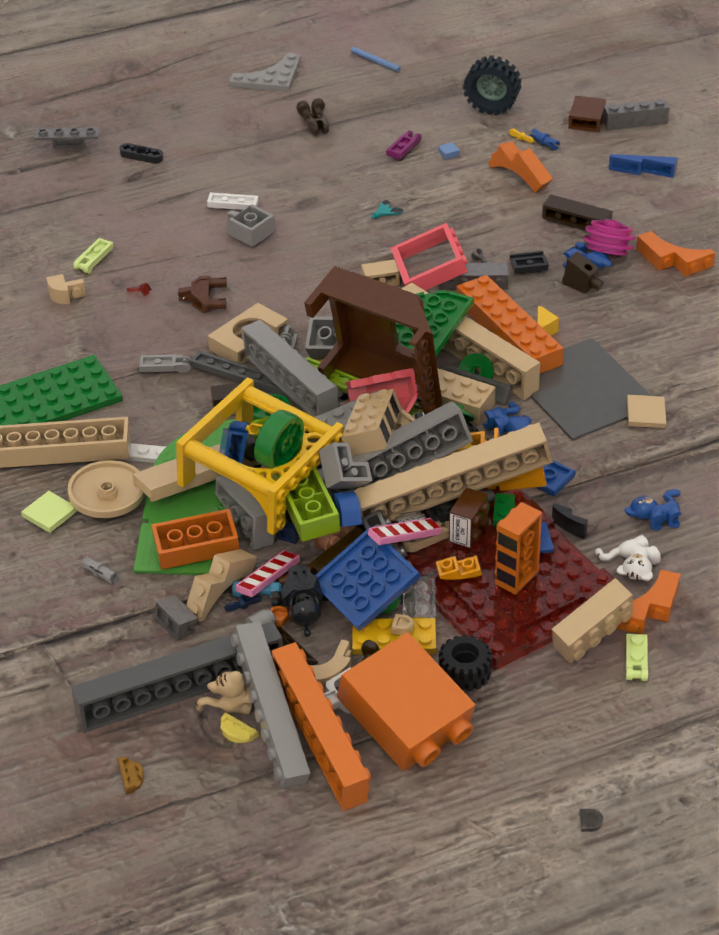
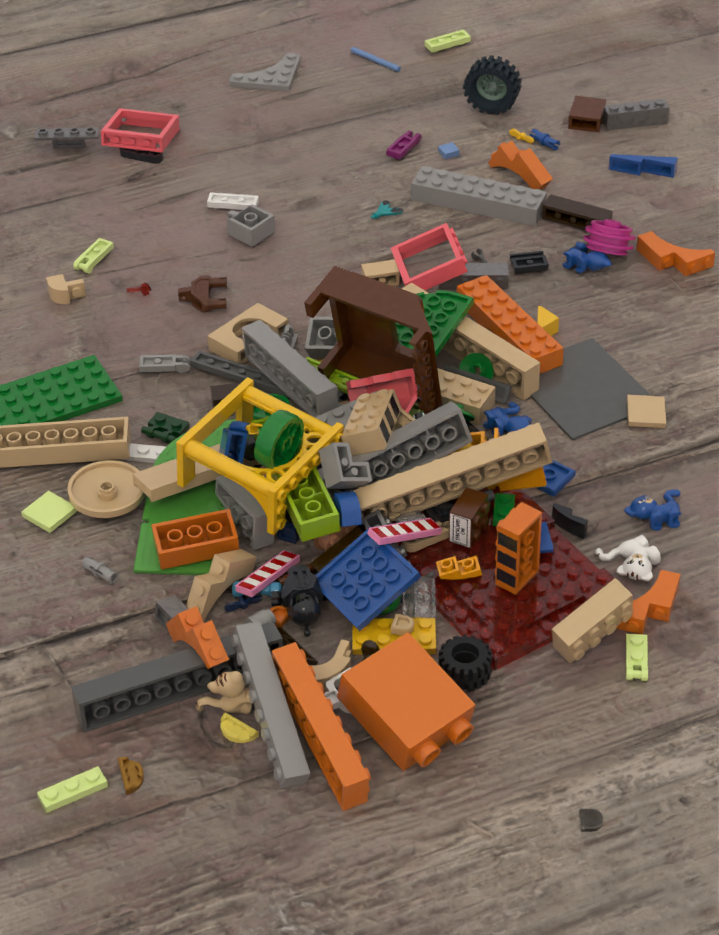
(72, 789): none -> yellowish green plate
(138, 140): none -> coral window
(165, 427): none -> dark green plate
(201, 636): none -> orange arch
(317, 109): dark brown piece -> none
(447, 41): none -> yellowish green plate
(478, 195): none -> light grey brick
(581, 274): dark brown torso -> none

